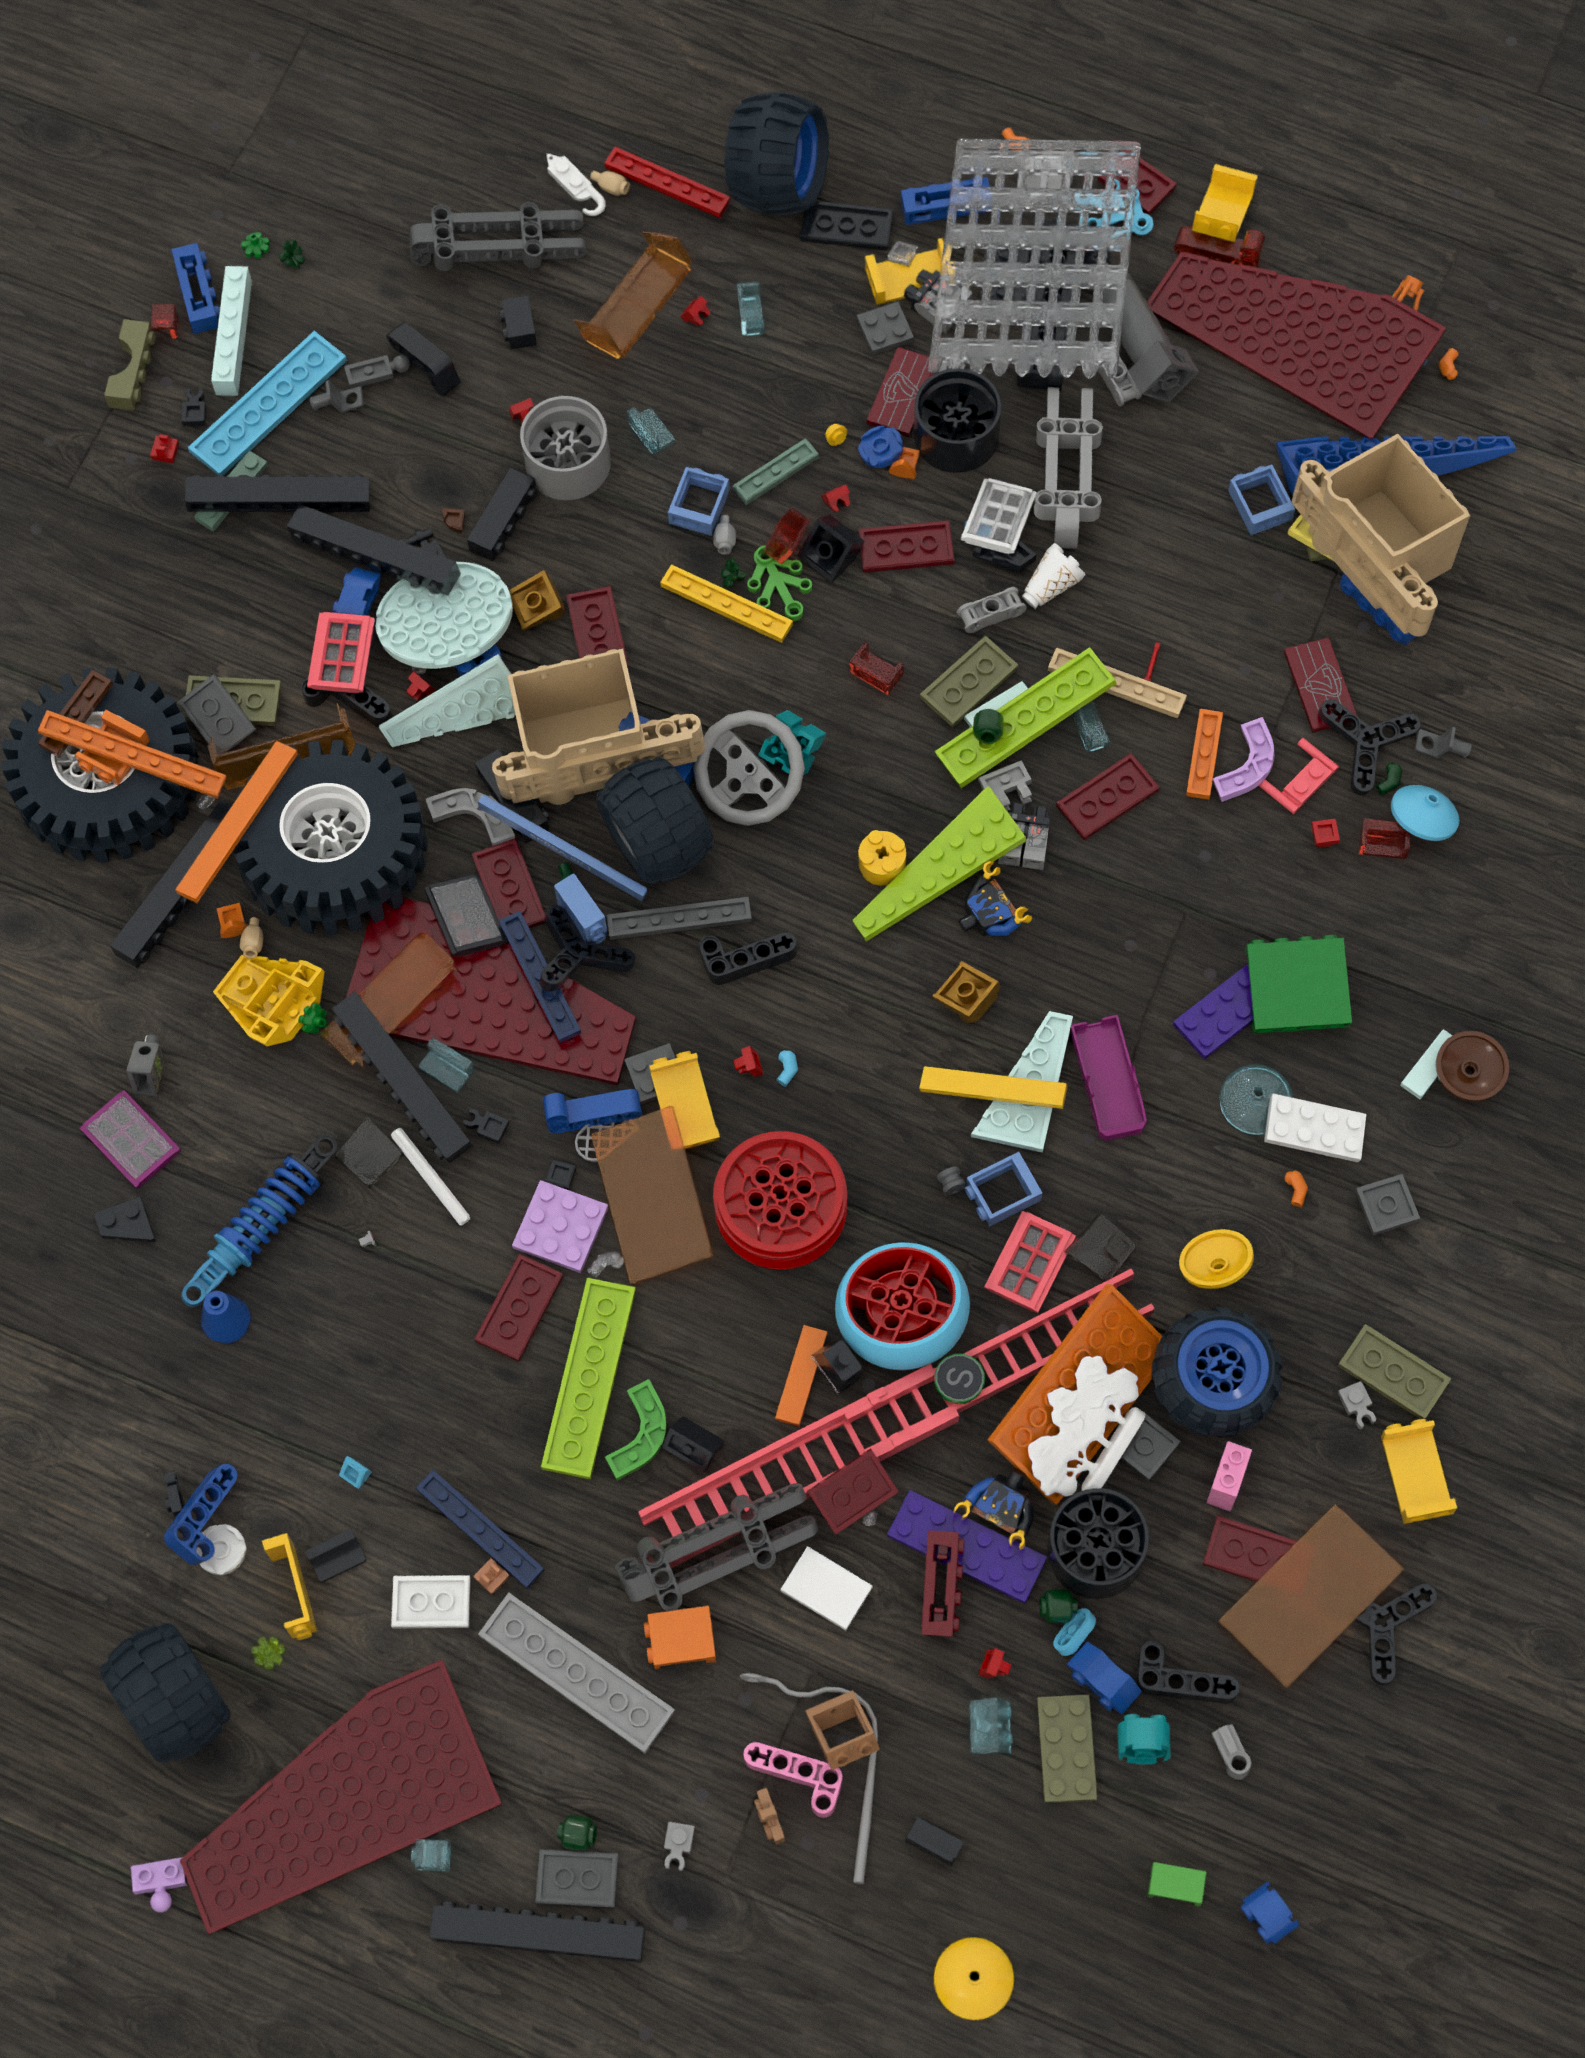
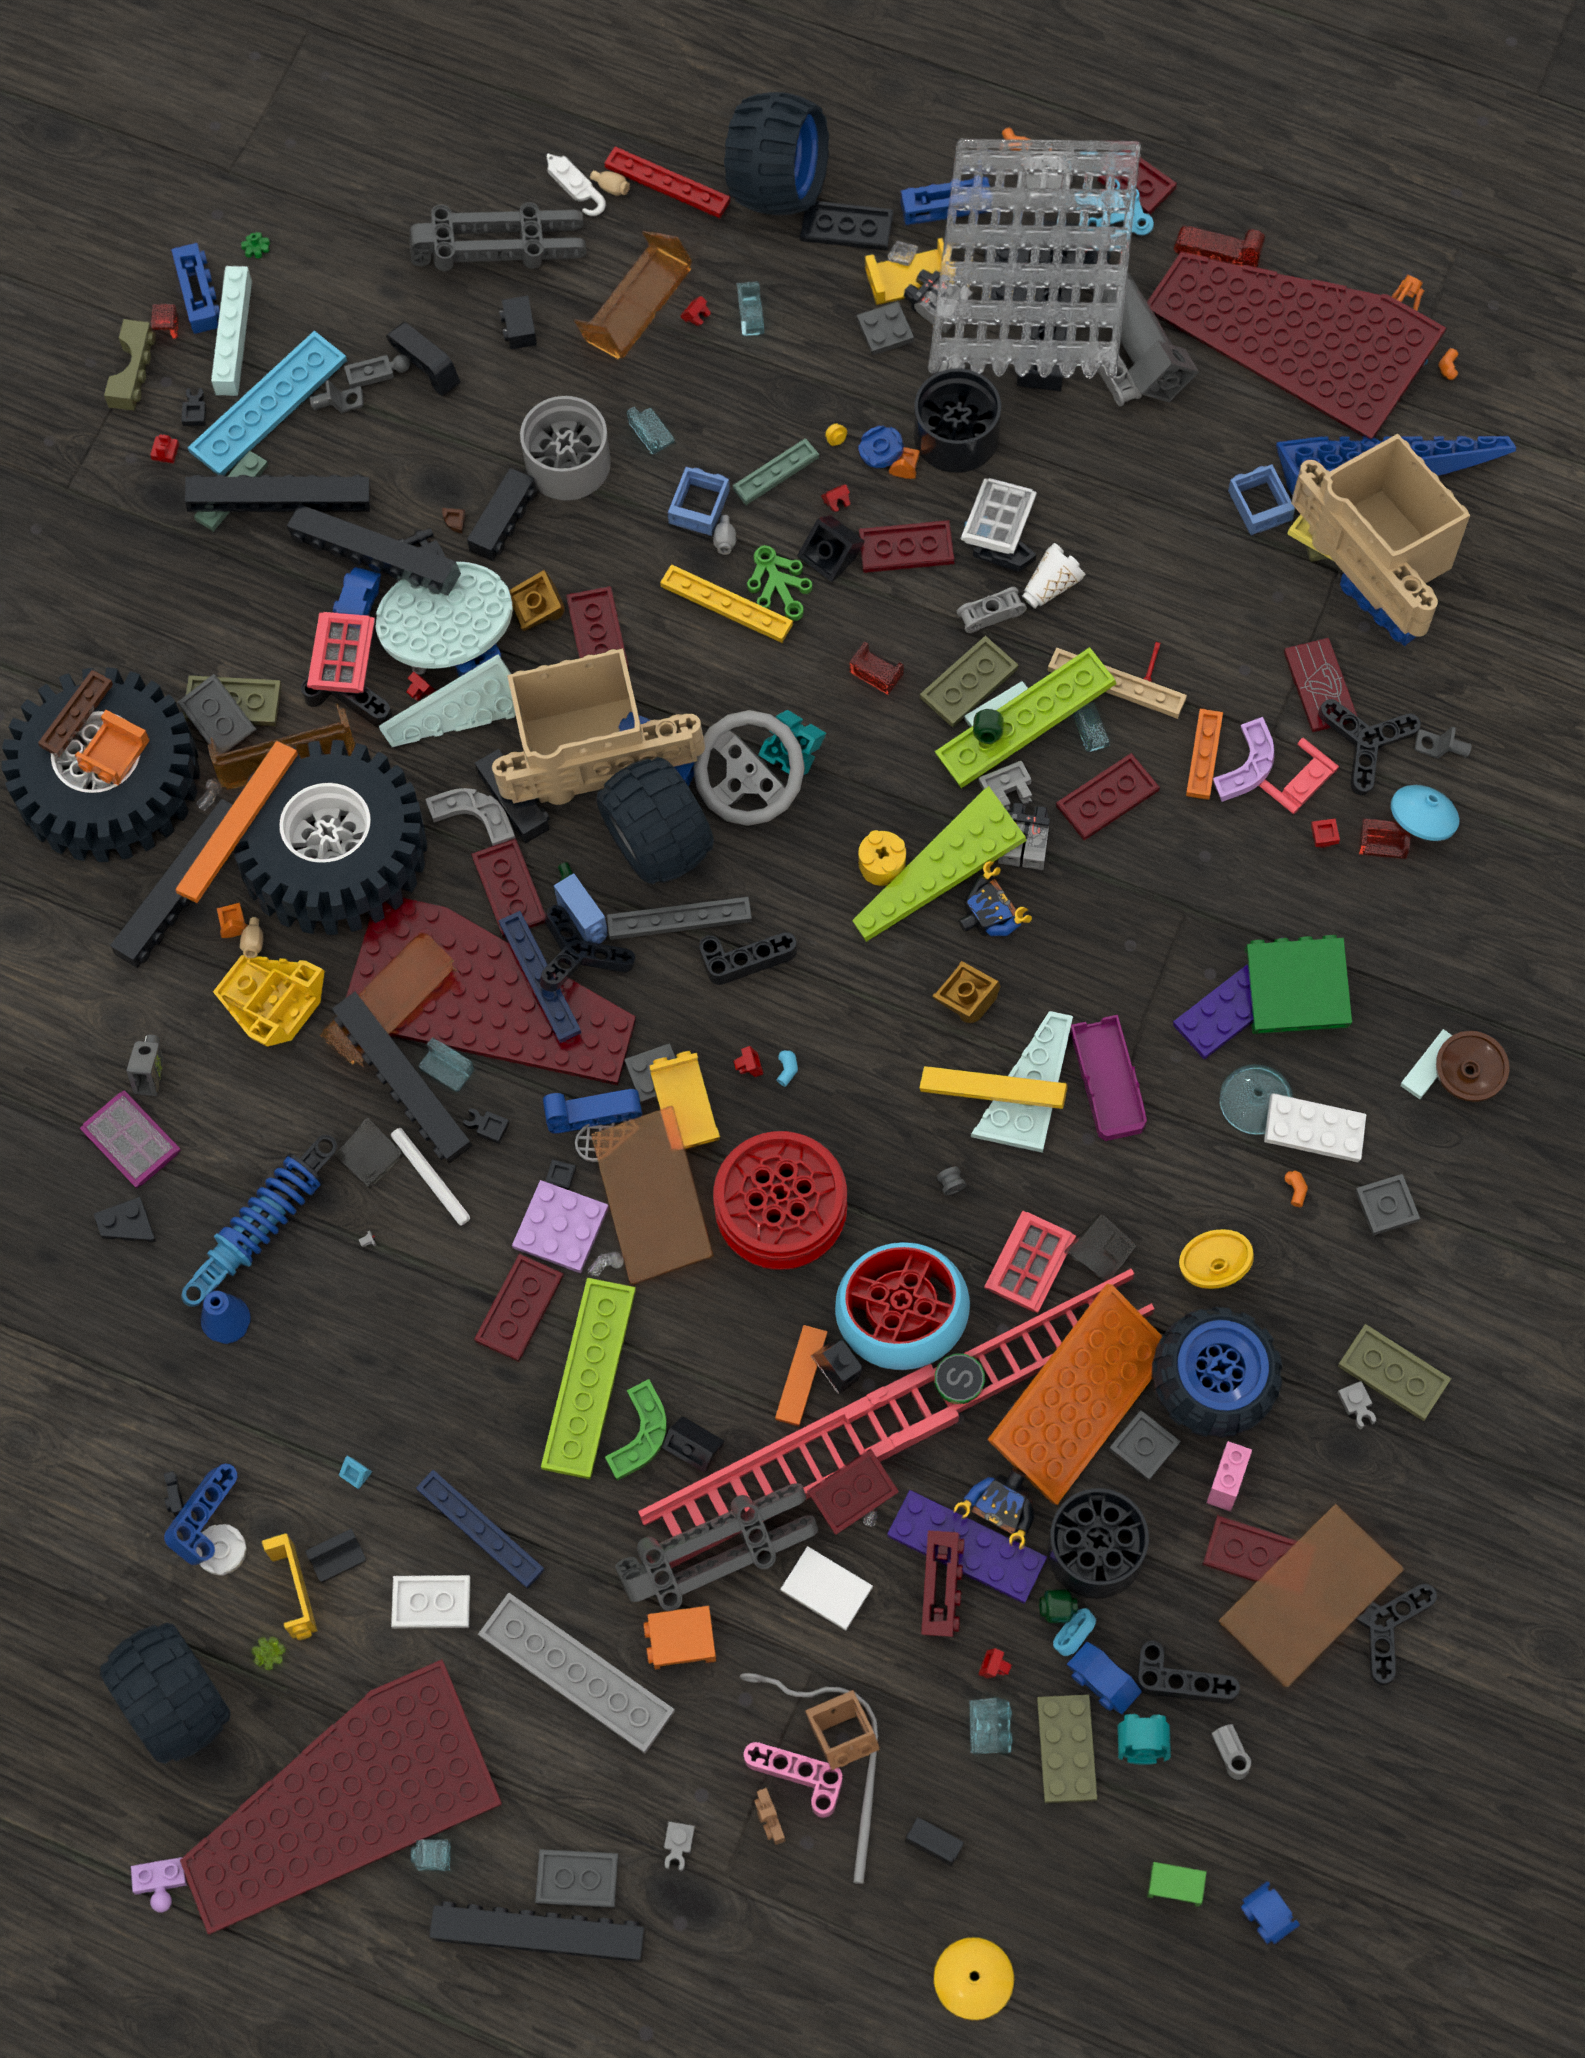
(132, 754): orange tile -> none
(291, 254): dark green plant -> none
(313, 1019): green plant -> none
(465, 915): clear piece -> none
(491, 1576): nougat tile -> none
(521, 409): red tile -> none
(562, 848): medium blue tile -> none
(577, 1833): dark green head -> none
(732, 573): dark green plant -> none
(786, 535): clear red panel -> none
(898, 392): dark red tile -> none
(1025, 1178): medium blue window -> none
(1068, 506): light grey beam -> none
(1082, 1420): white plant -> none
(1225, 203): yellow panel -> none
(1393, 779): dark green arm -> none
(1417, 1471): yellow panel -> none

